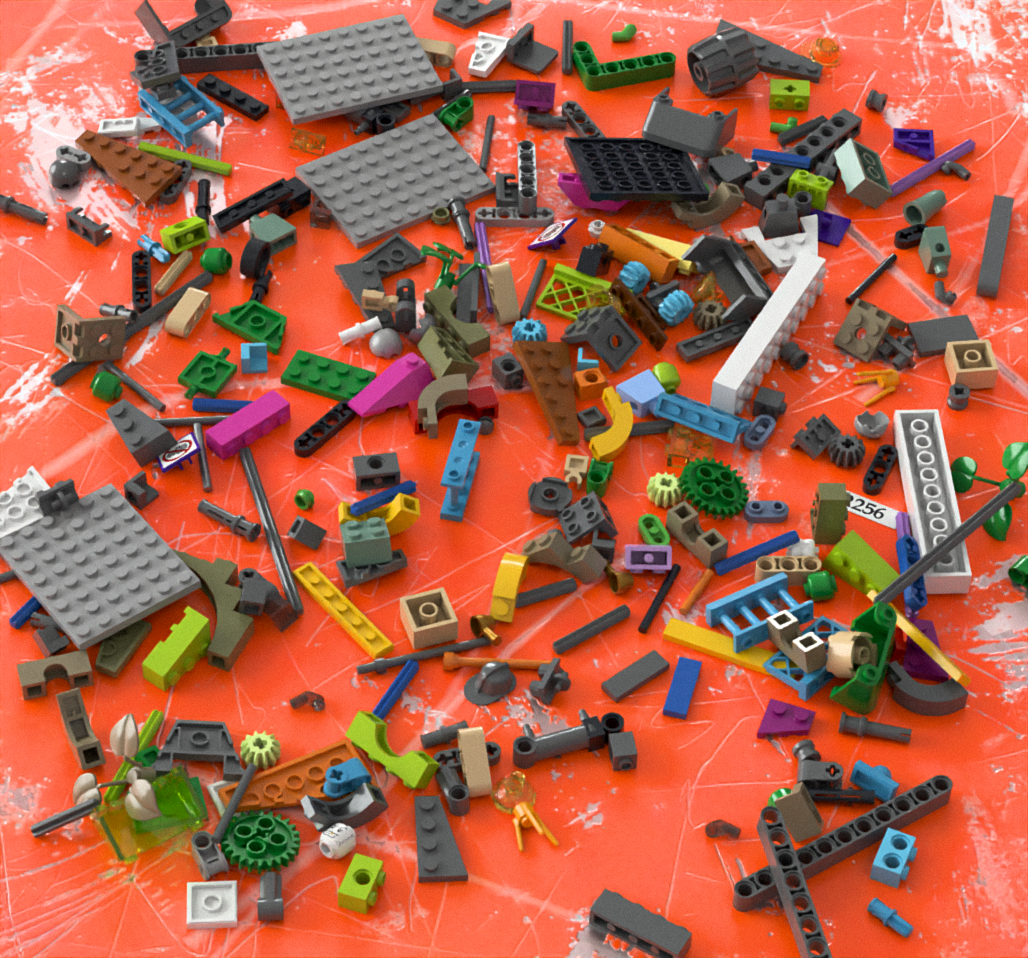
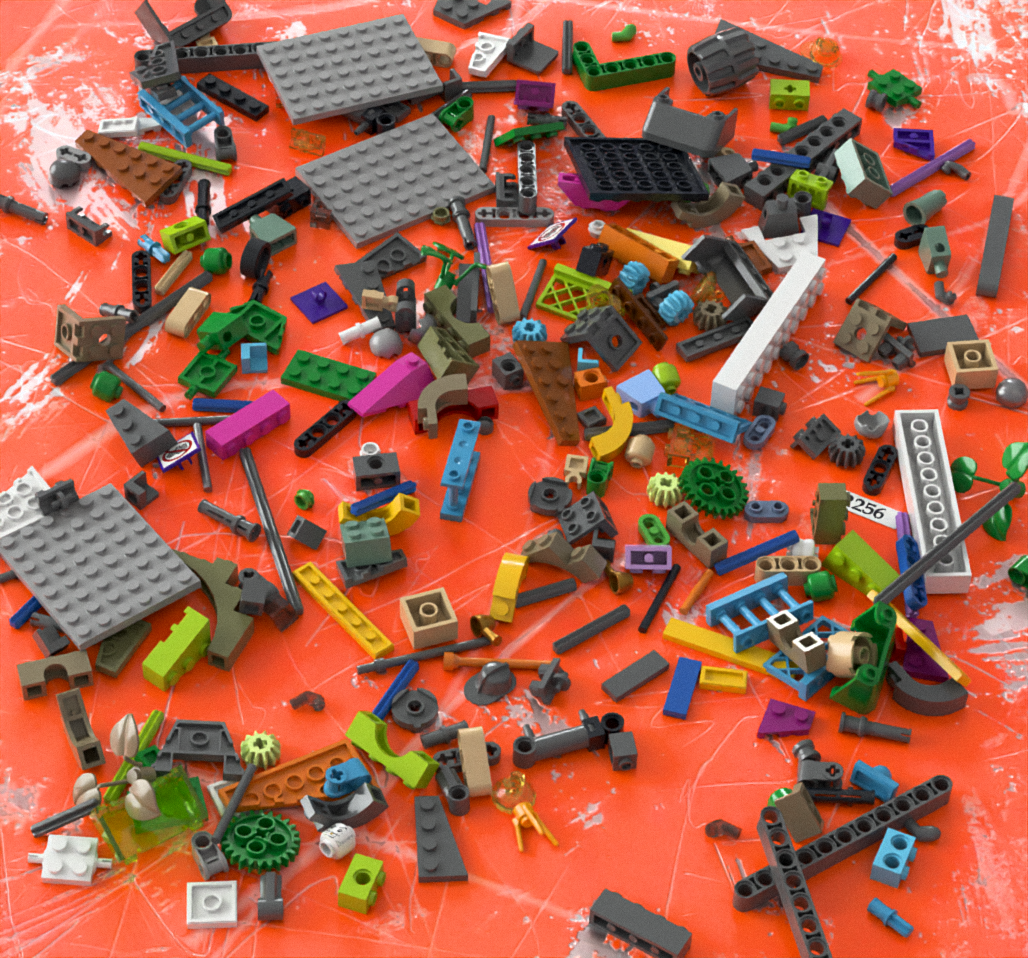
(70, 860): none -> white plate
(221, 331): none -> green torso
(224, 144): none -> dark grey piece
(319, 302): none -> dark purple piece
(369, 449): none -> white plate
(413, 720): none -> dark grey plate
(529, 133): none -> green wing
(639, 451): none -> tan head
(723, 679): none -> yellow tile
(896, 86): none -> green plate
(922, 833): none -> dark grey arm
(1012, 393): none -> flat silver hair

